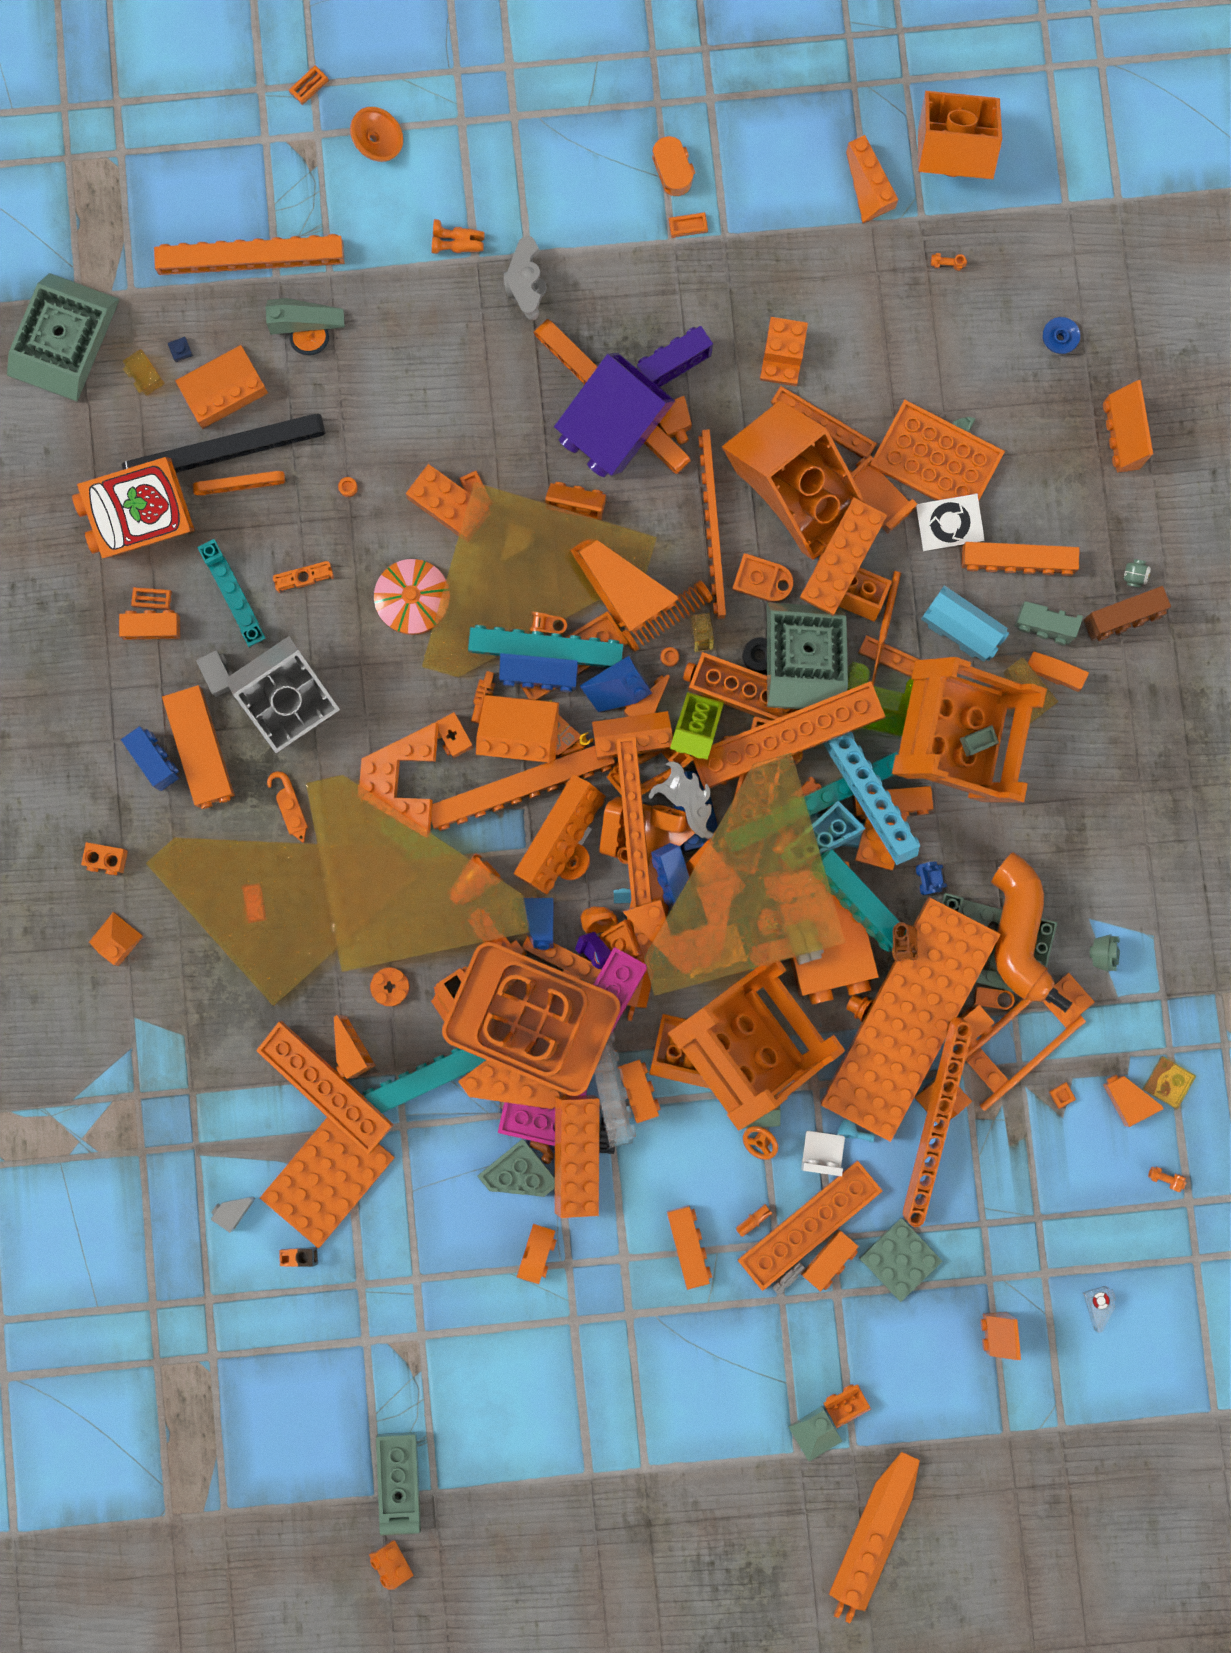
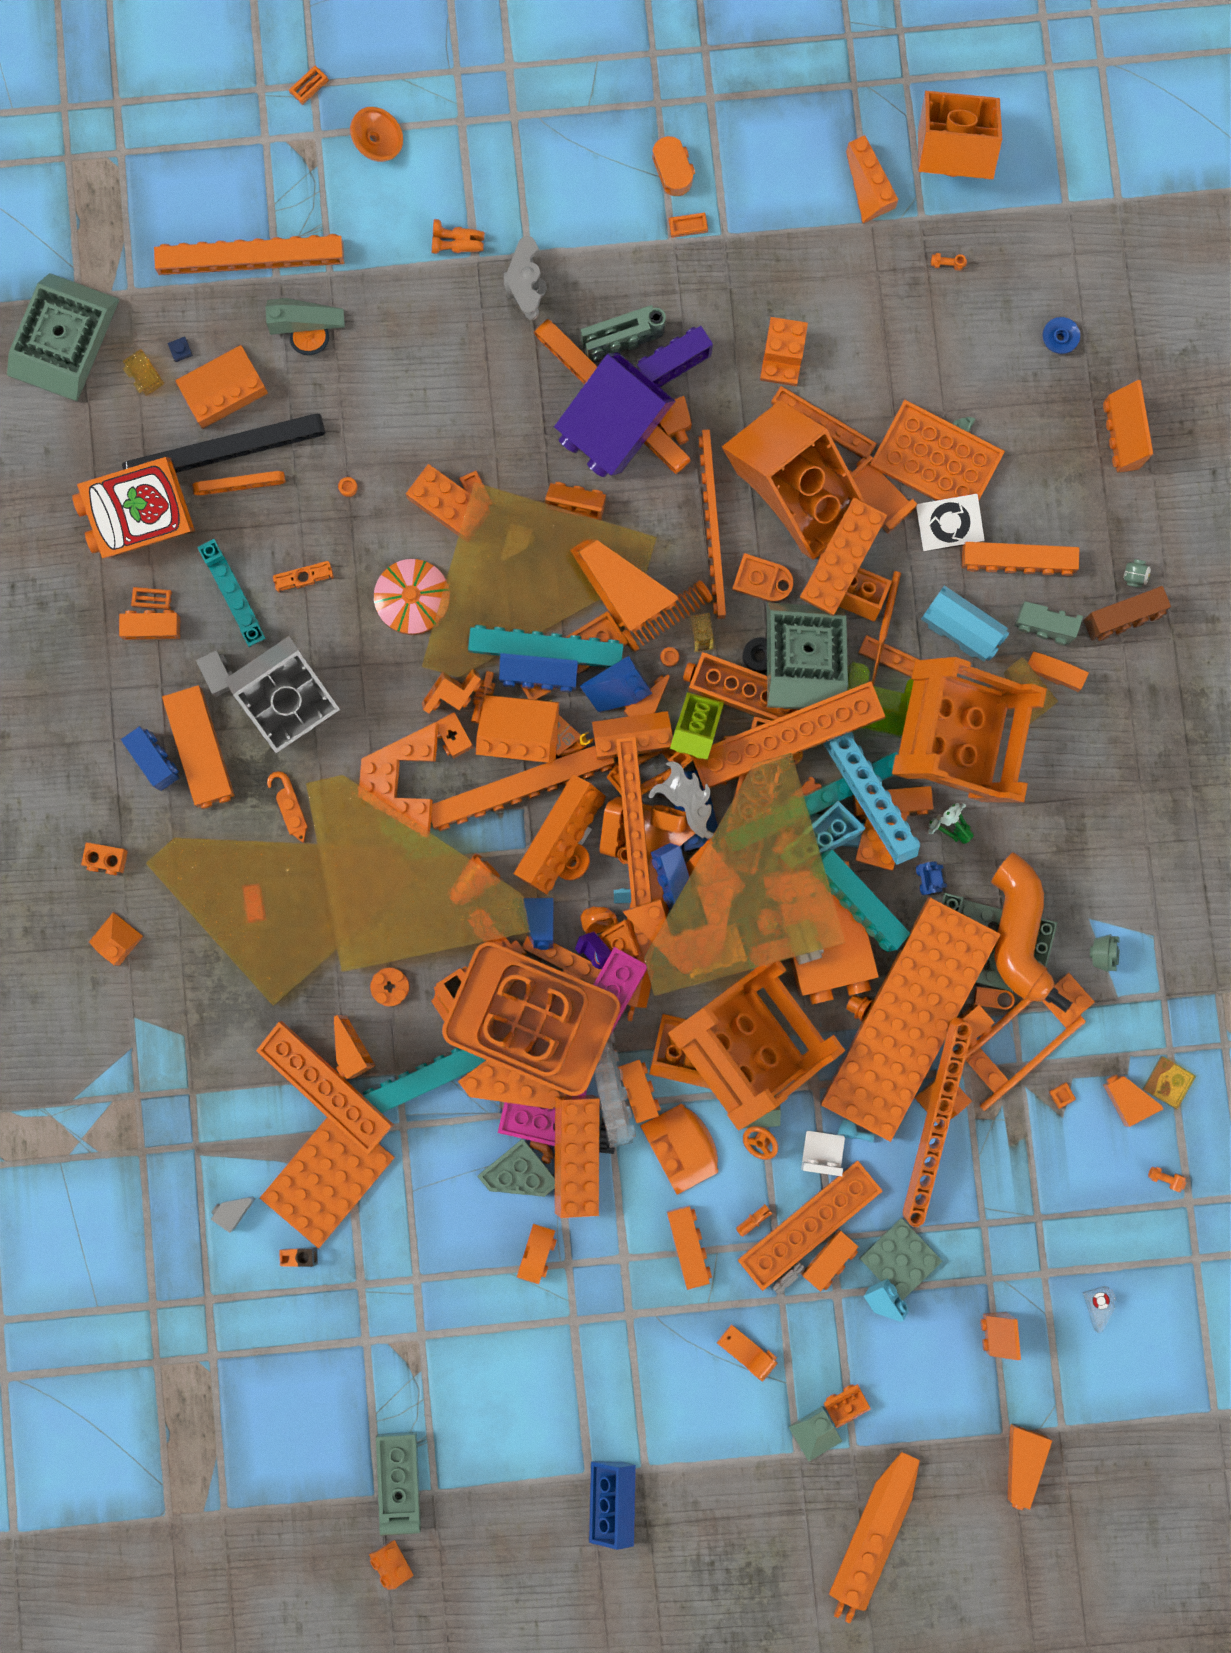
(451, 691): none -> orange bracket
(546, 623): orange piece -> none
(612, 1504): none -> blue slope
(623, 332): none -> sand green hinge
(682, 1147): none -> orange slope
(748, 1353): none -> orange door
(885, 1301): none -> medium azure slope
(904, 946): dark orange piece -> none
(962, 831): none -> plant
(979, 740): sand green tile -> none
(1026, 1462): none -> orange slope

